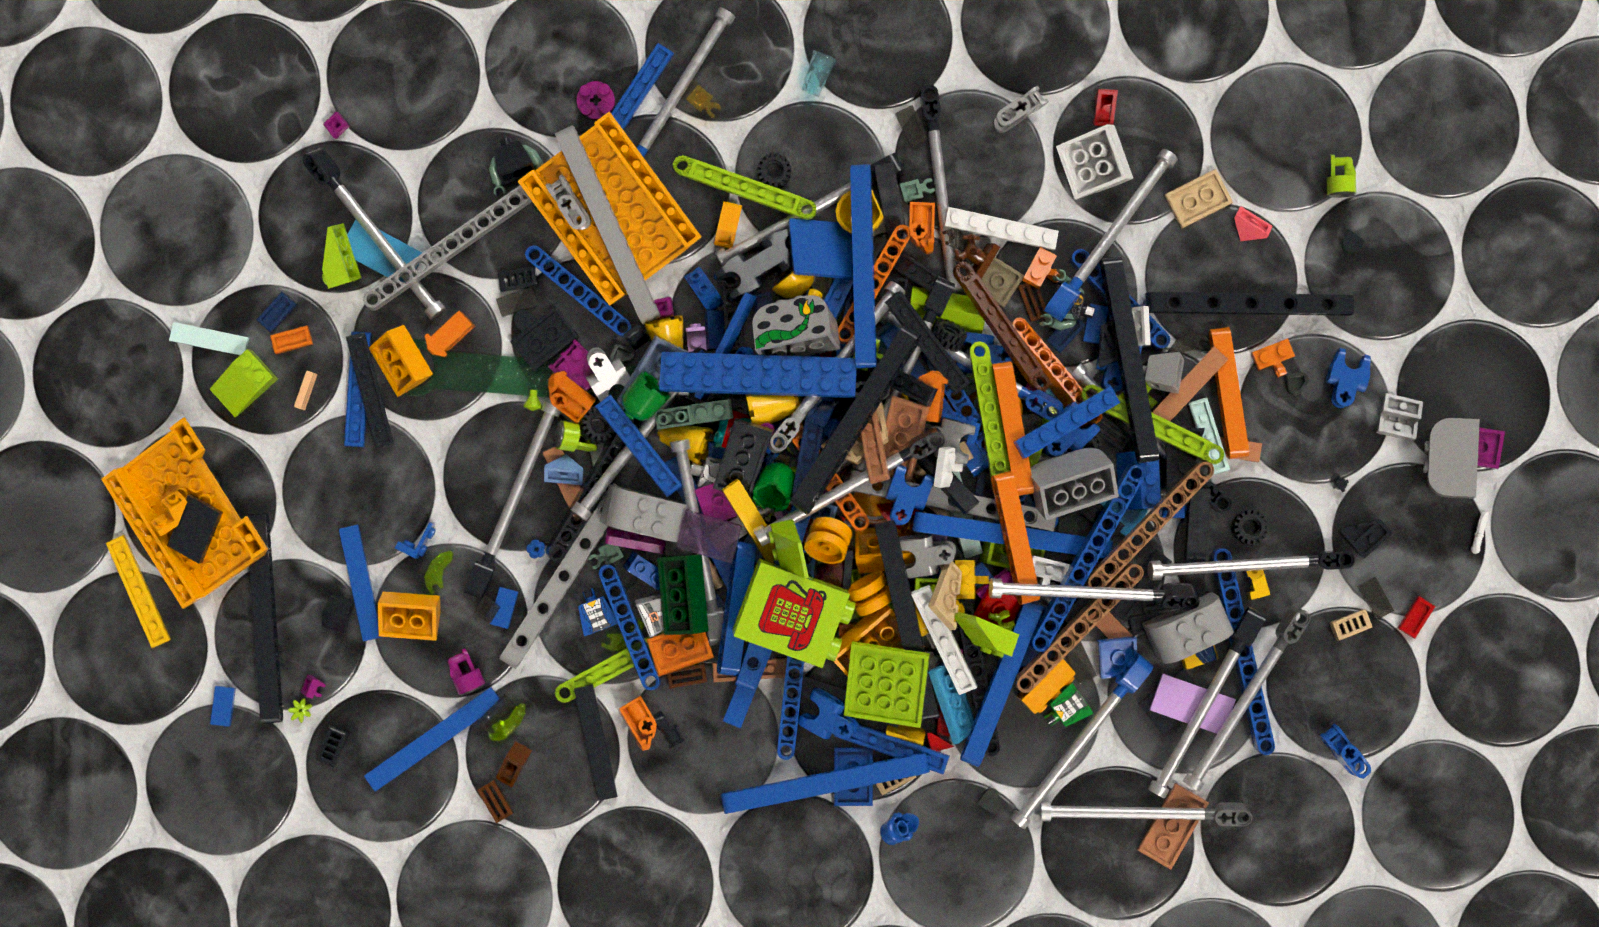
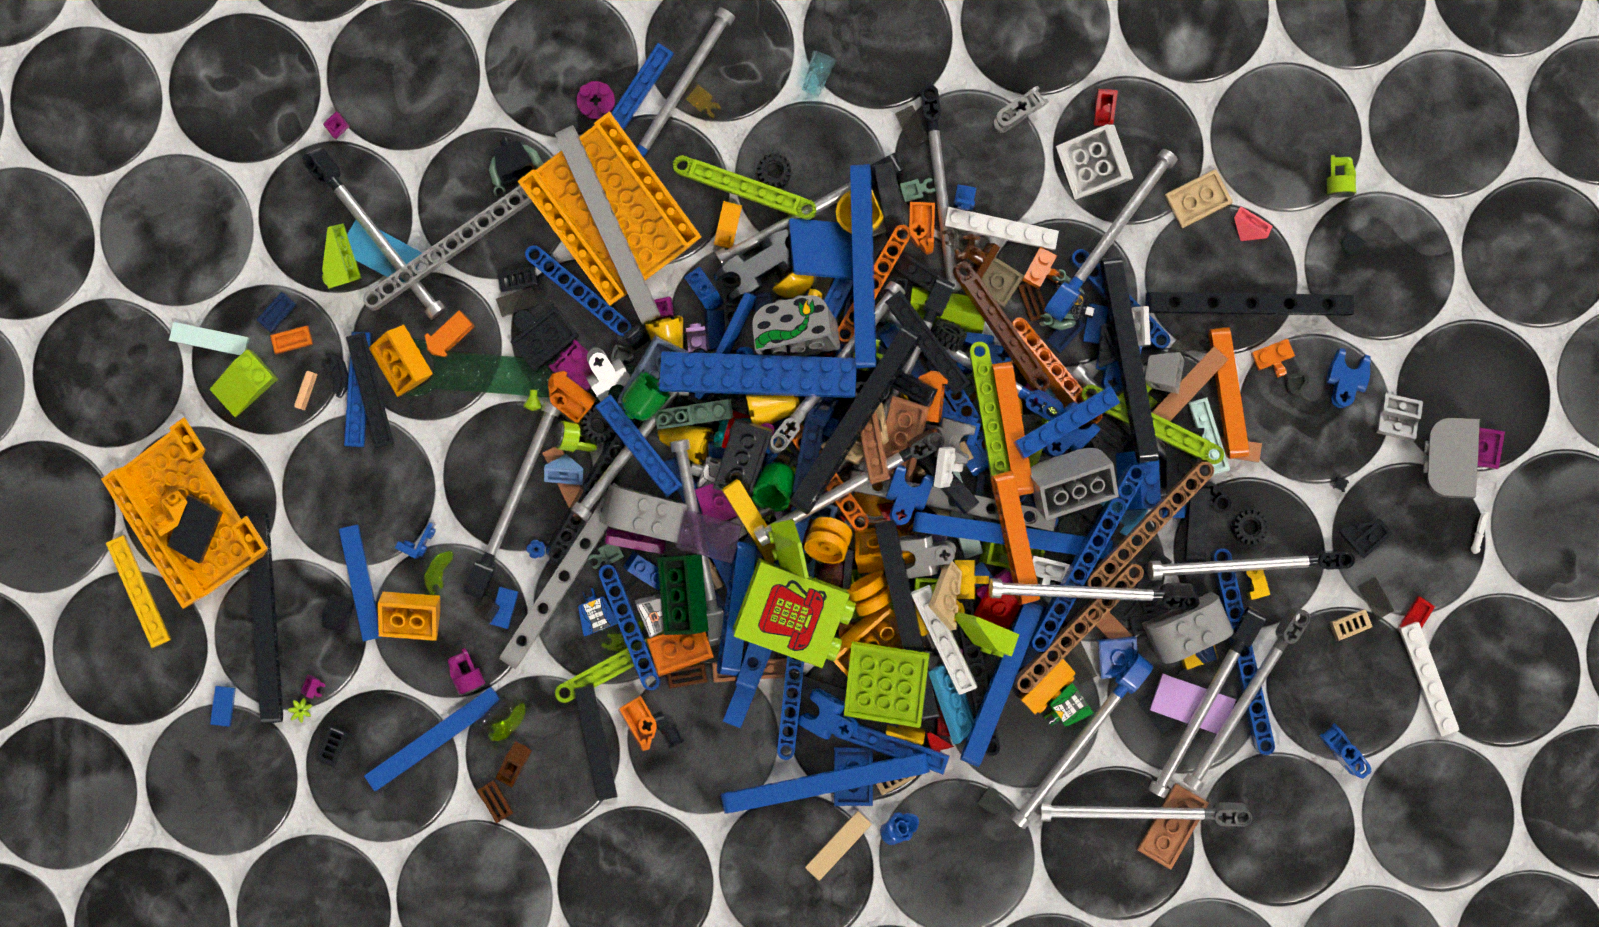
(339, 372): none -> black piece
(577, 209): light grey piece -> none
(838, 845): none -> tan tile
(964, 198): none -> blue bracket
(998, 618): lime piece -> none
(1429, 679): none -> white plate

